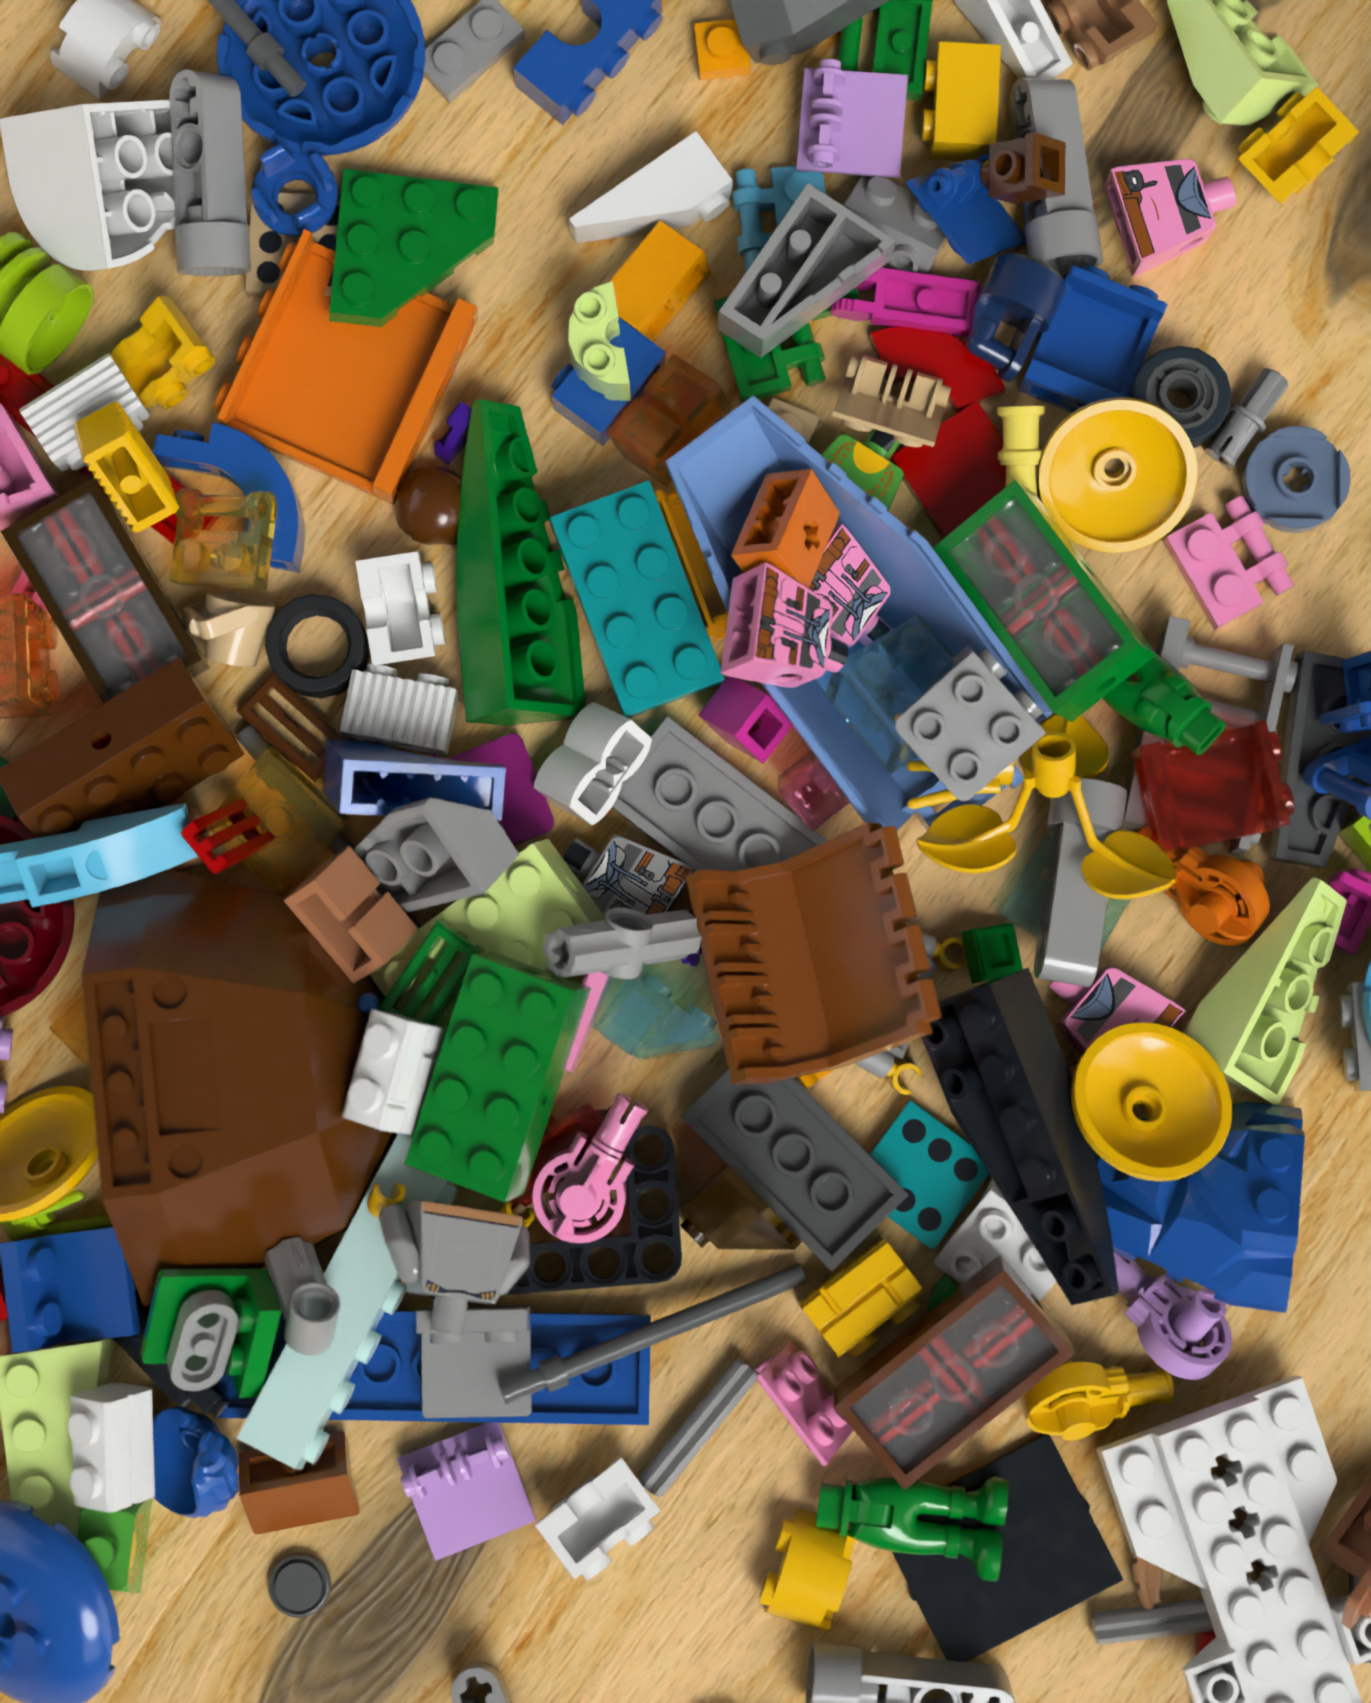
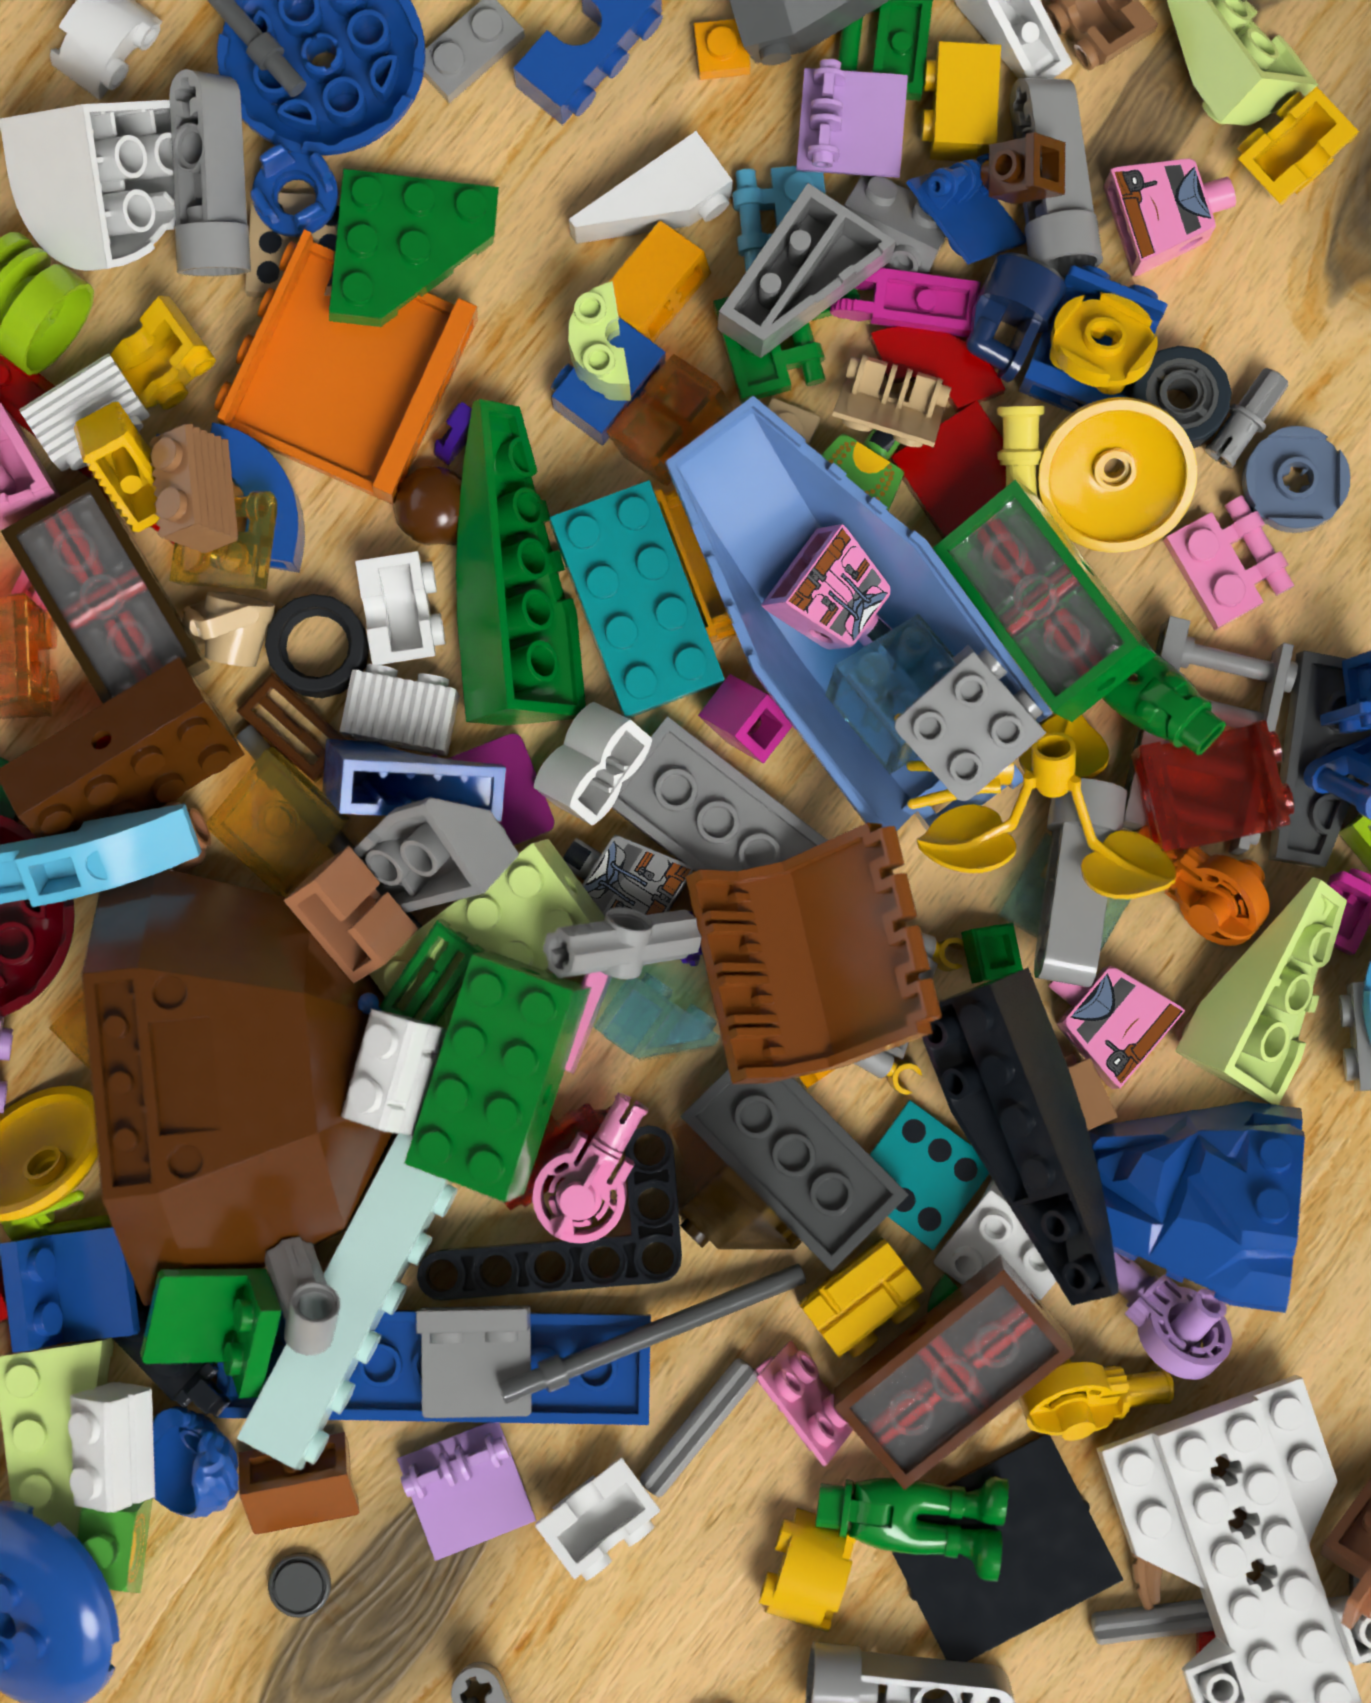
(194, 488): none -> medium nougat brick
(203, 1328): light grey plate -> none
(241, 826): red tile -> none
(453, 1252): light grey torso -> none
(778, 631): bright pink torso -> none
(788, 526): orange brick -> none
(811, 791): clear pink brick -> none
(1096, 364): none -> yellow plate
(1170, 1082): yellow dish -> none

